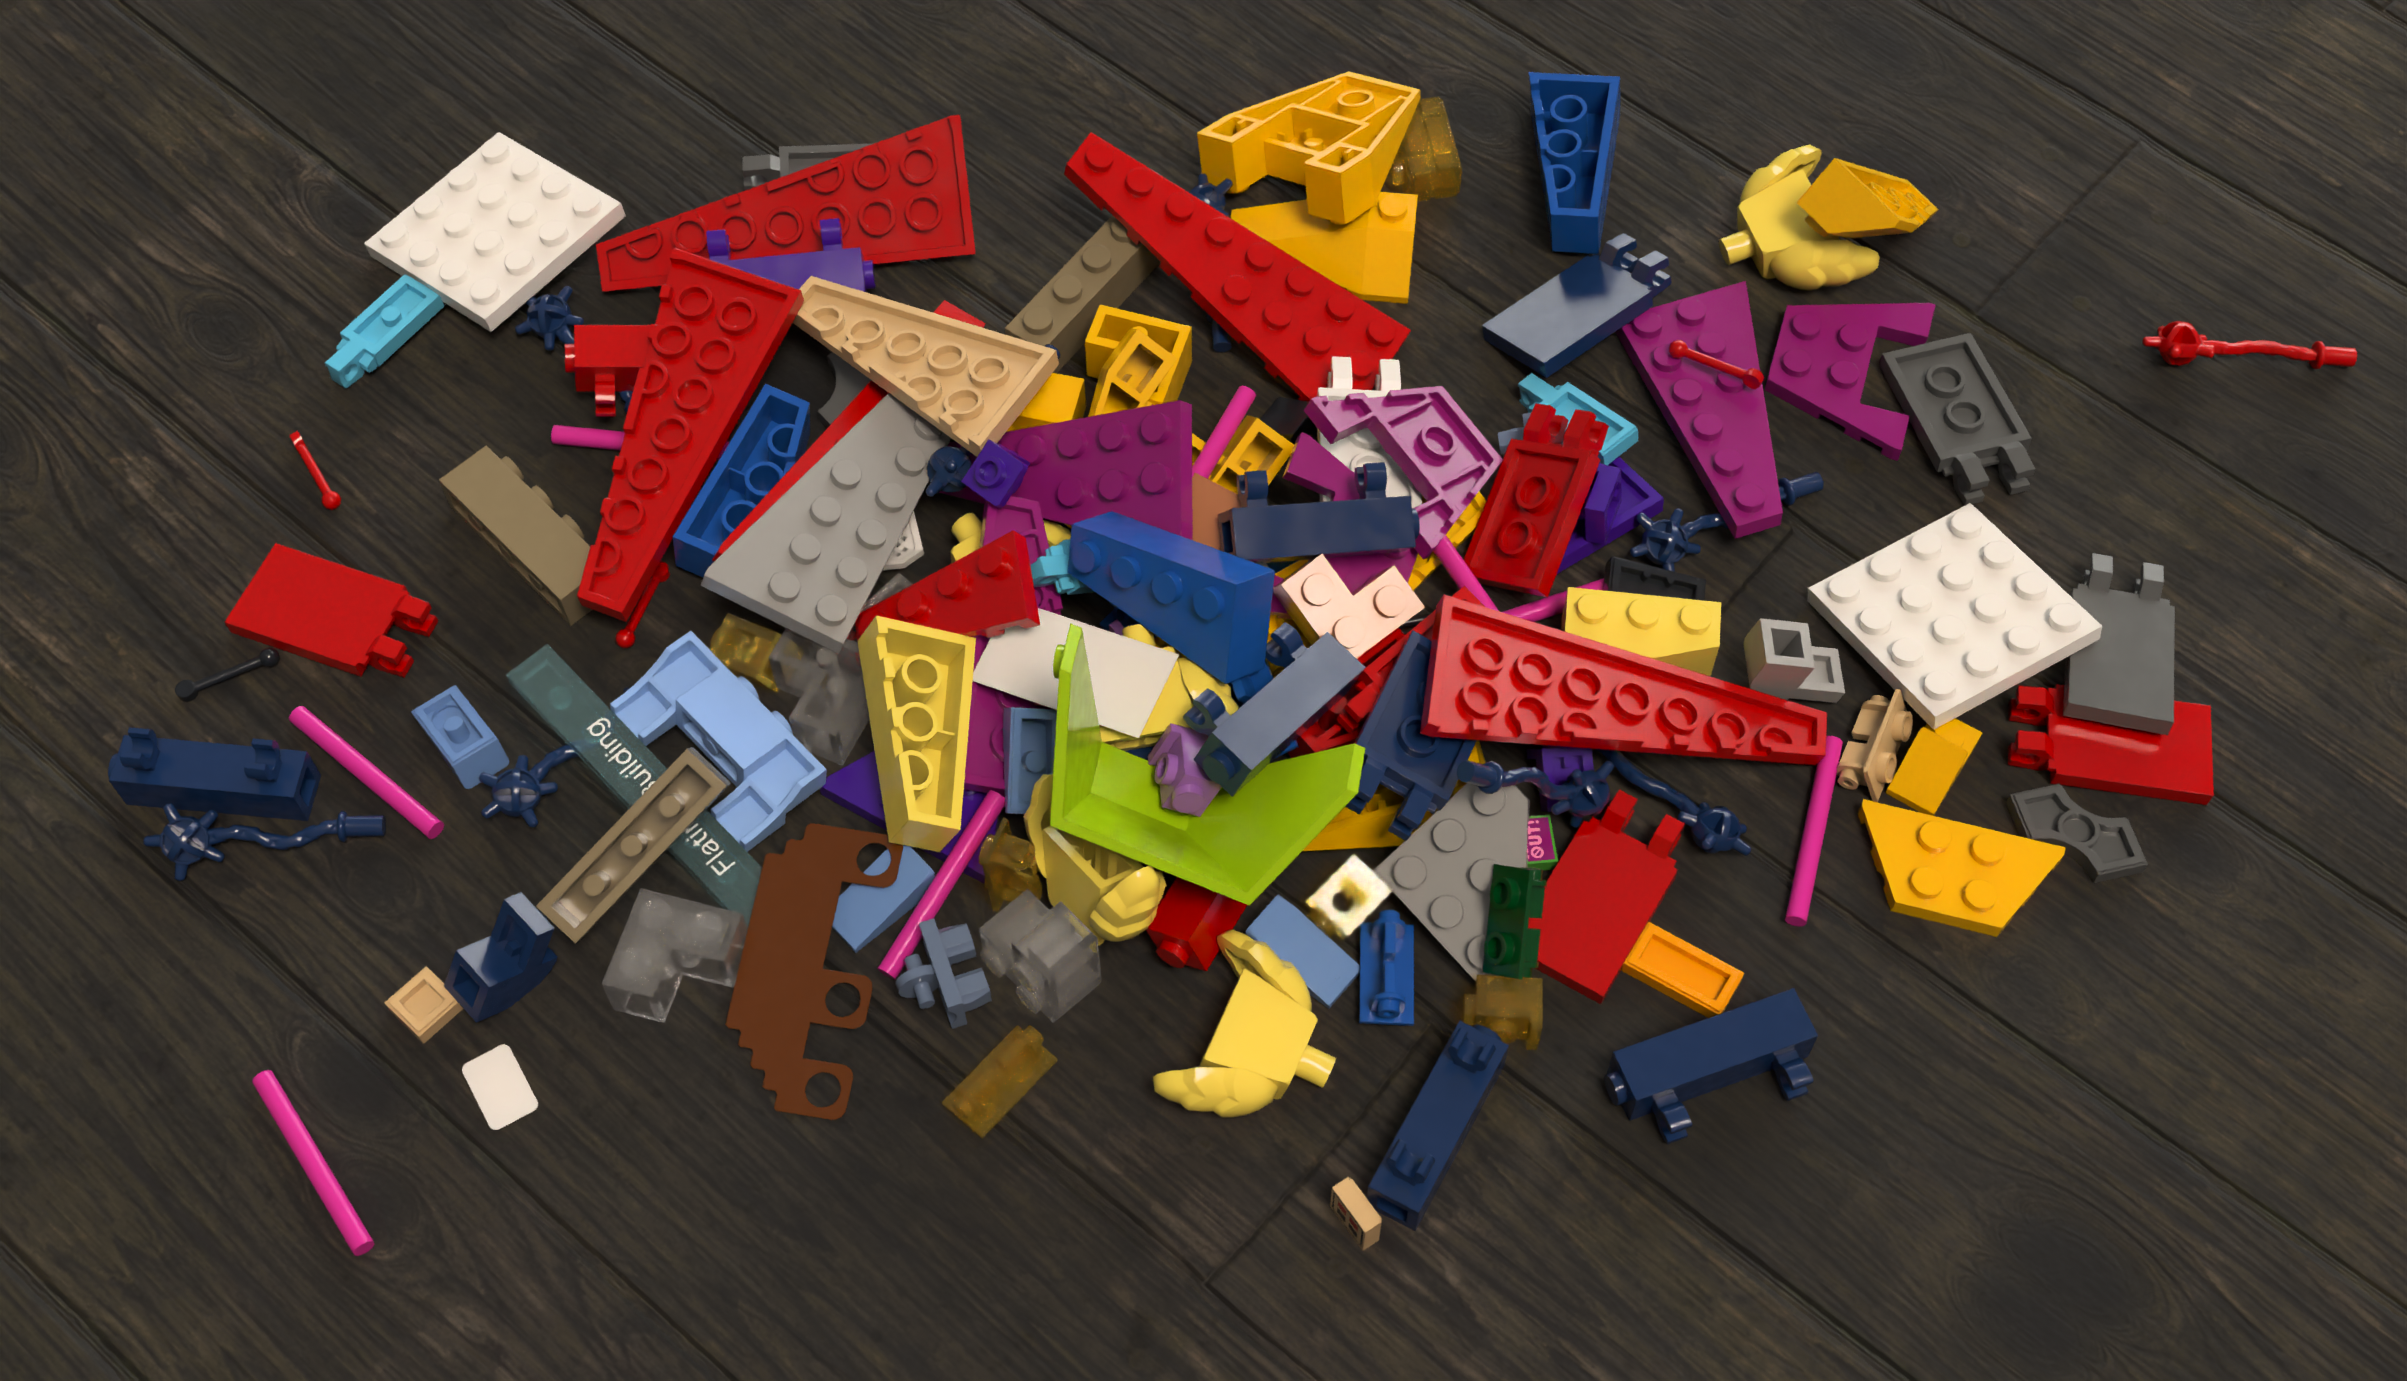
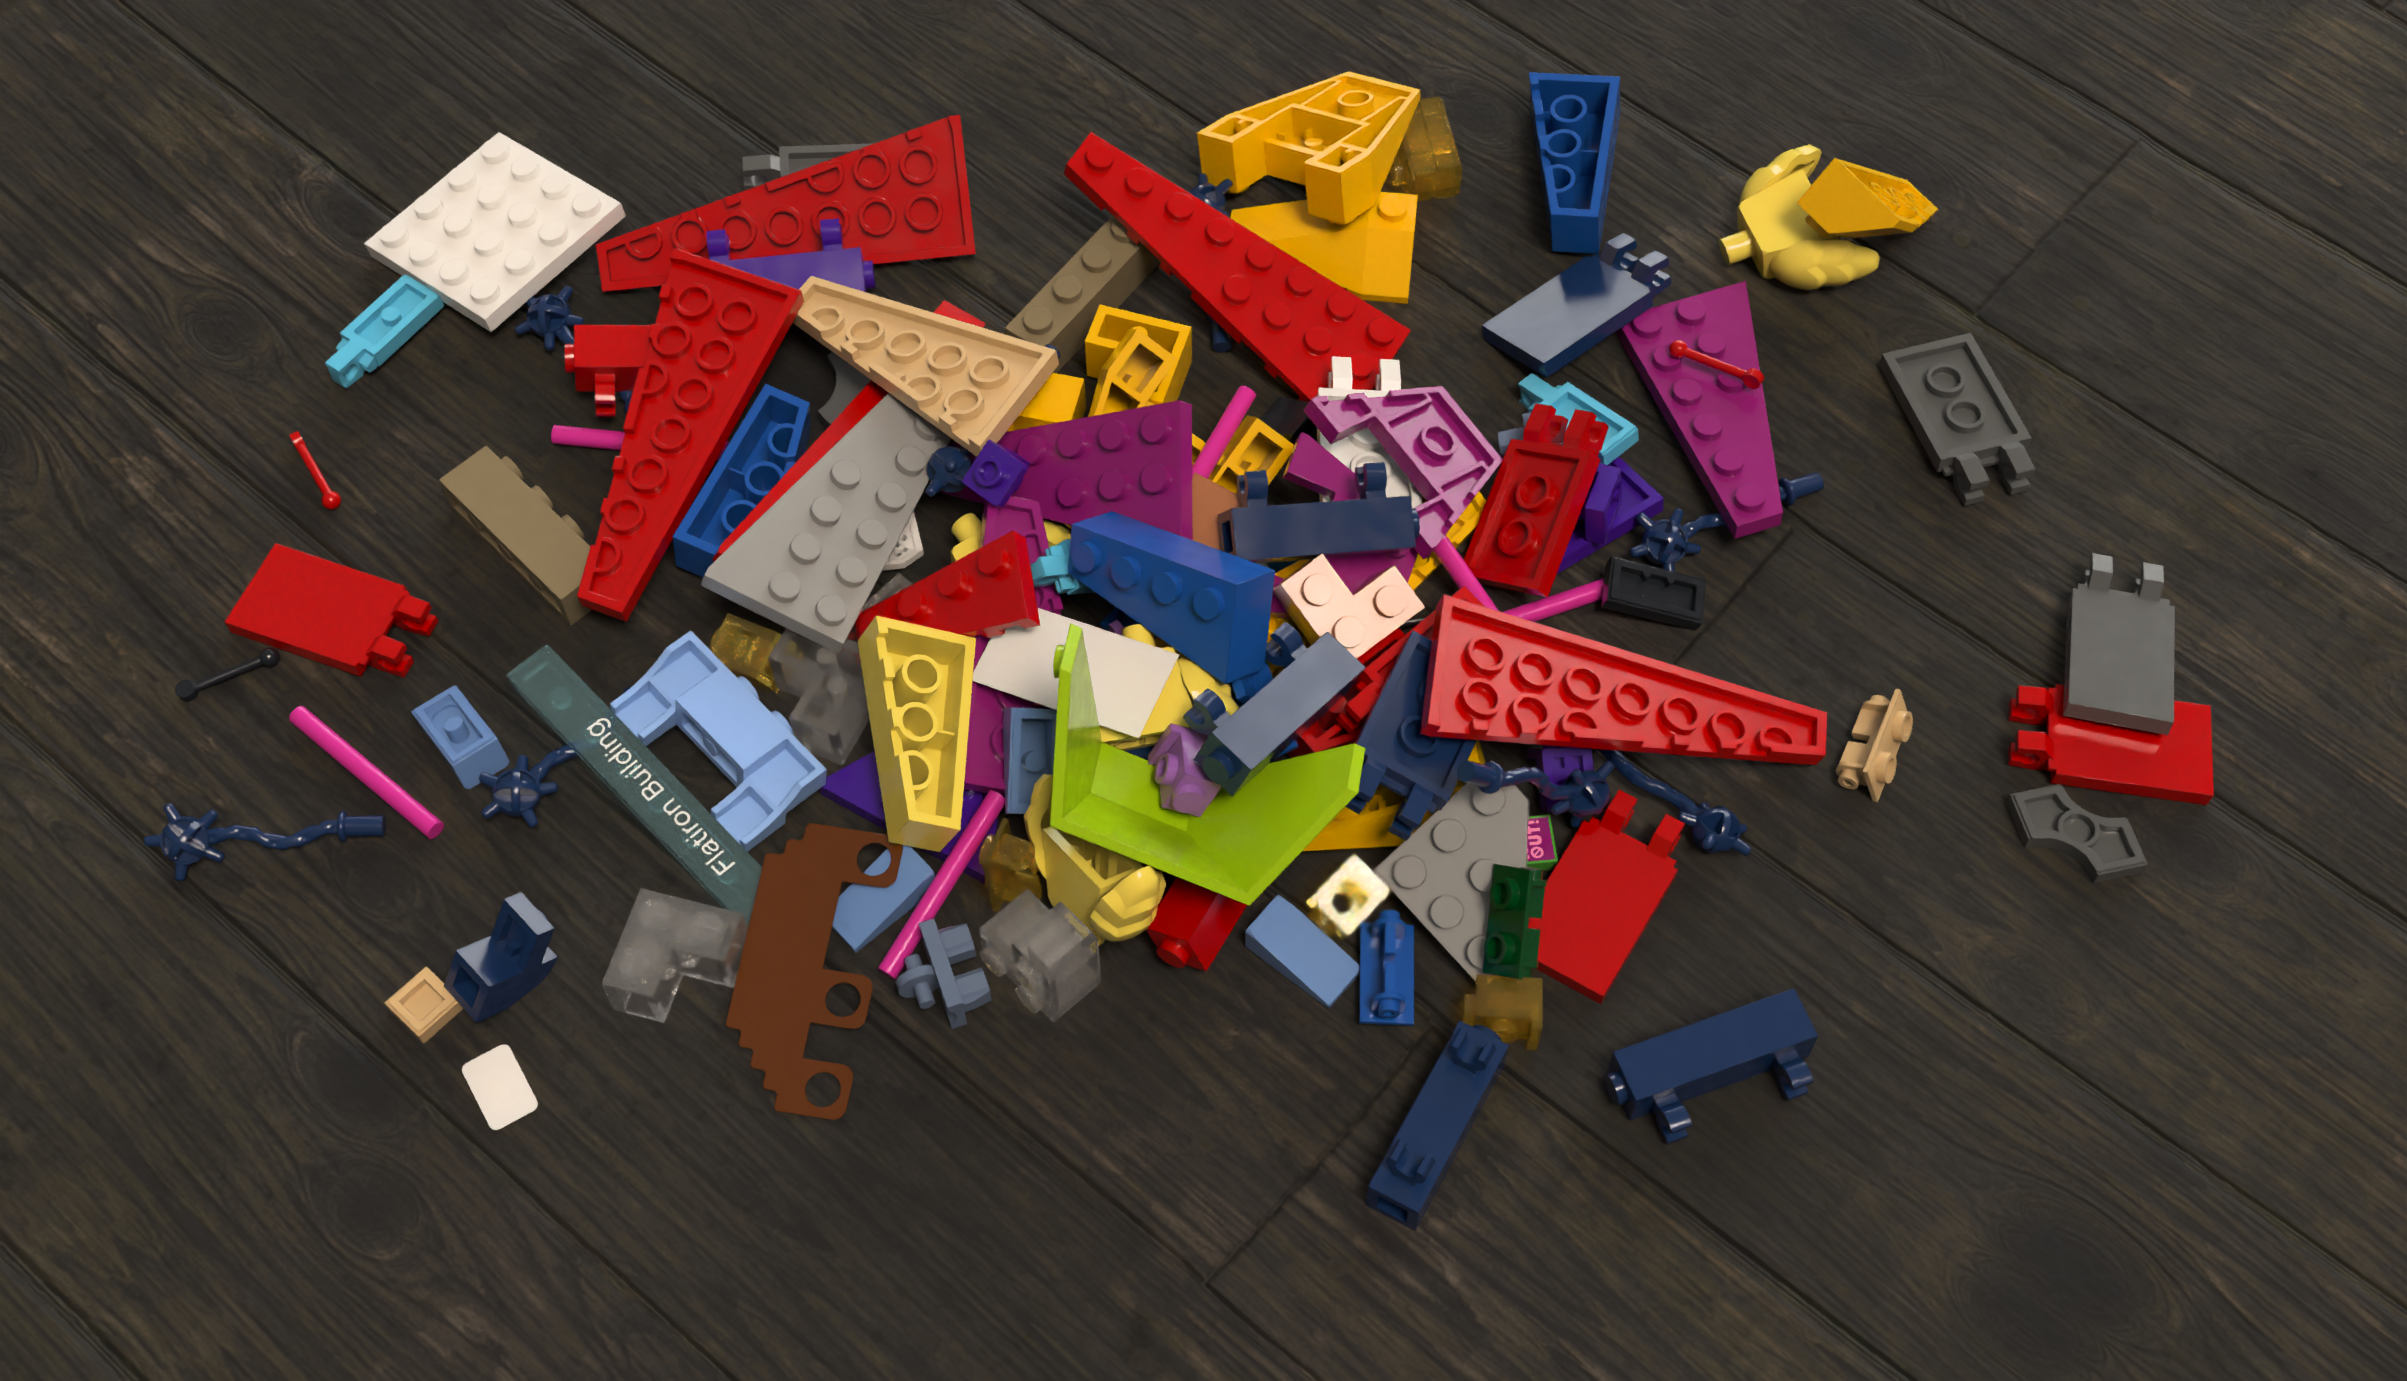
(214, 776): dark blue brick -> none
(313, 1163): dark pink bar -> none
(626, 638): red hinge -> none
(633, 844): dark tan brick -> none
(1000, 1080): clear yellow hinge -> none
(1257, 1039): light yellow torso -> none
(1356, 1213): tan tile -> none
(1649, 625): light yellow wedge -> none
(1682, 971): light orange tile -> none
(1788, 666): light grey brick -> none
(1813, 834): dark pink bar -> none
(1826, 358): magenta wing -> none
(1933, 765): yellow slope -> none
(1953, 615): white plate -> none
(1954, 868): yellow wing -> none
(2181, 344): red piece -> none

